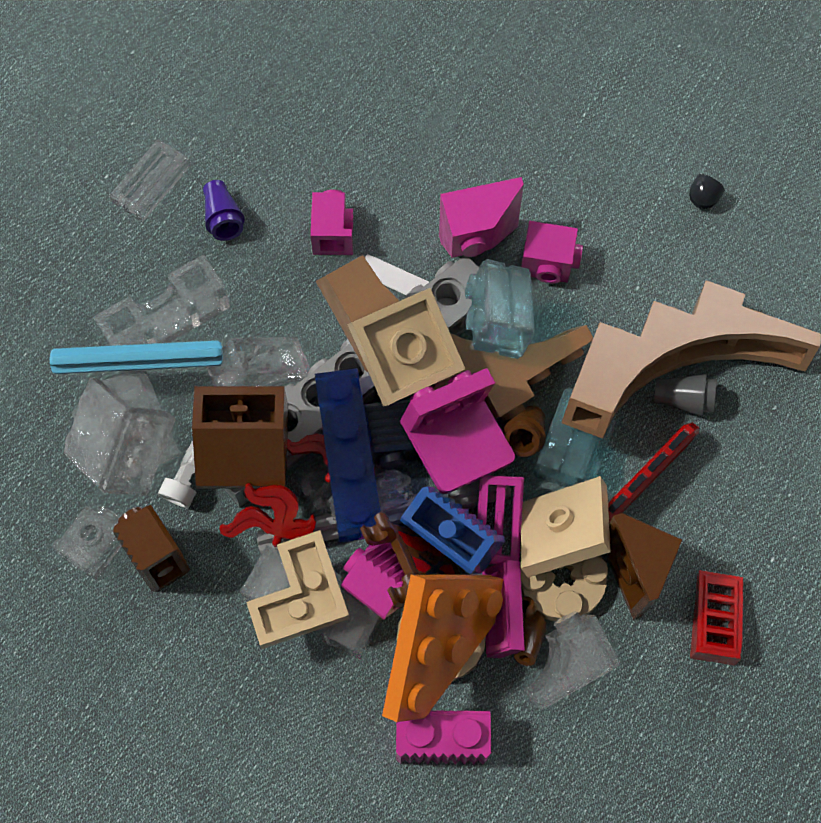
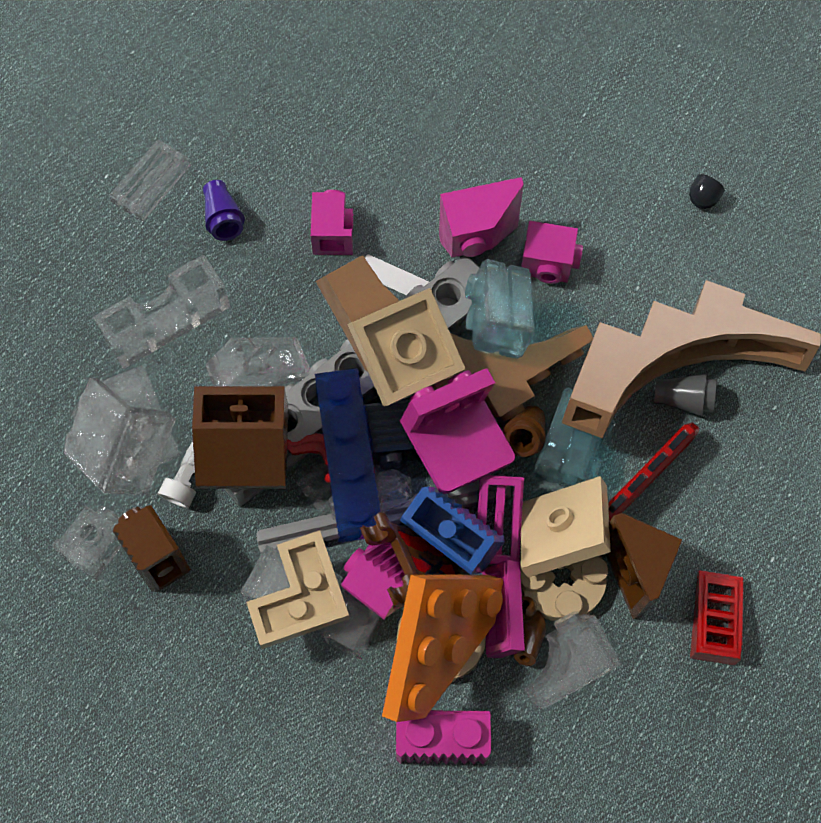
(136, 357): medium azure axle -> none
(285, 510): red piece -> none

